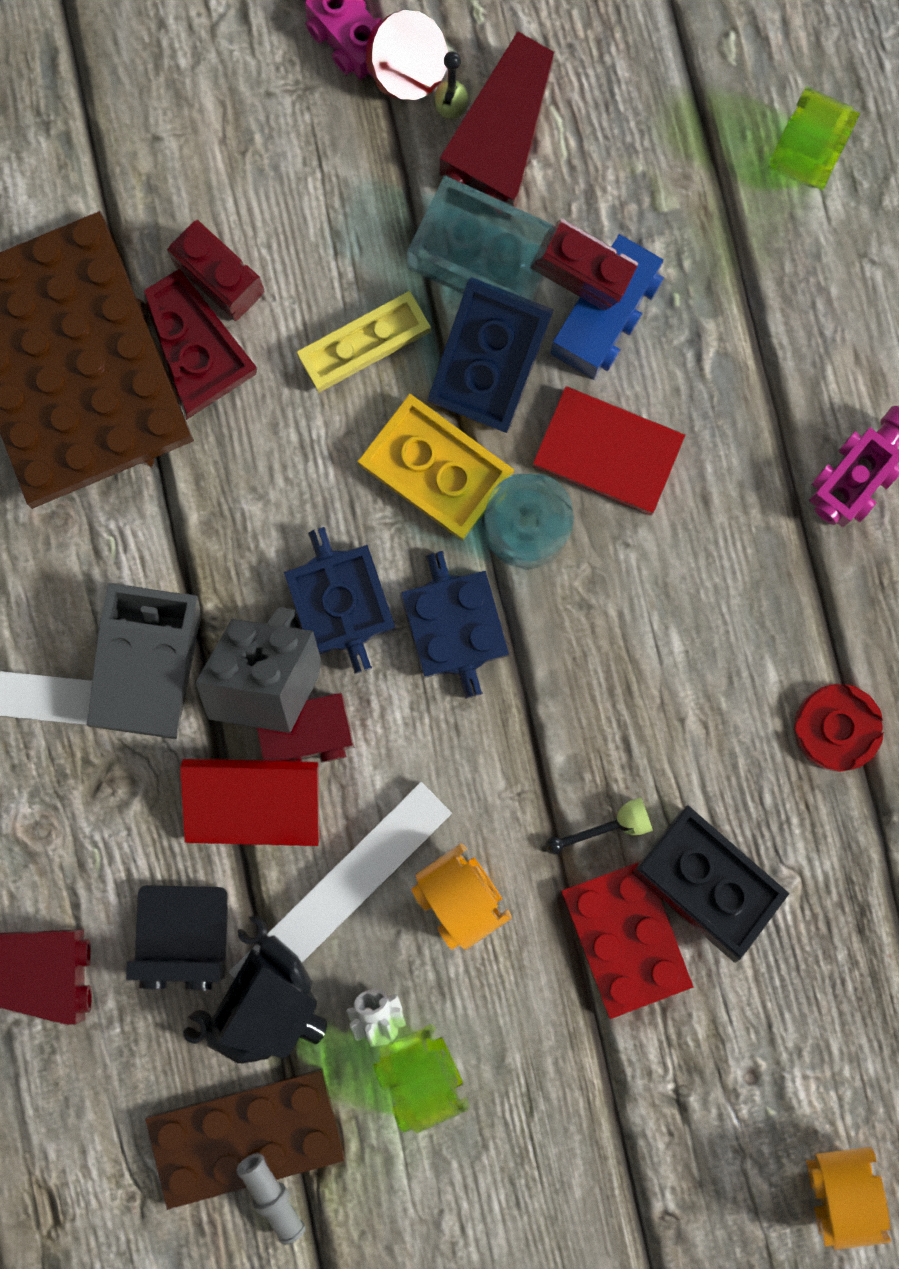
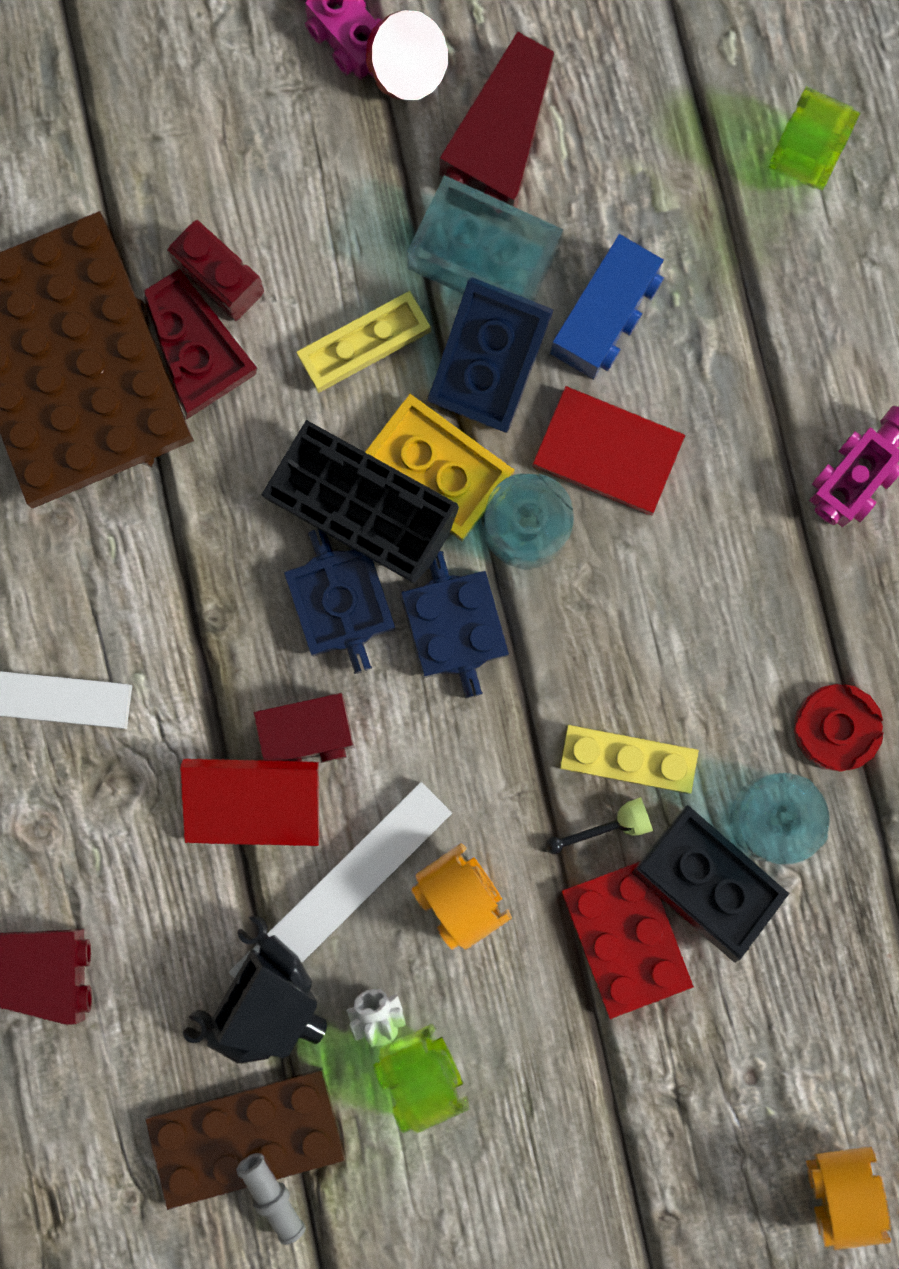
(143, 660): dark grey slope -> none
(180, 936): black bracket -> none
(261, 673): dark grey hinge -> none
(362, 502): none -> black piece
(451, 90): yellowish green hinge -> none
(583, 265): dark red brick -> none
(629, 759): none -> light yellow plate
(801, 833): none -> clear light blue brick

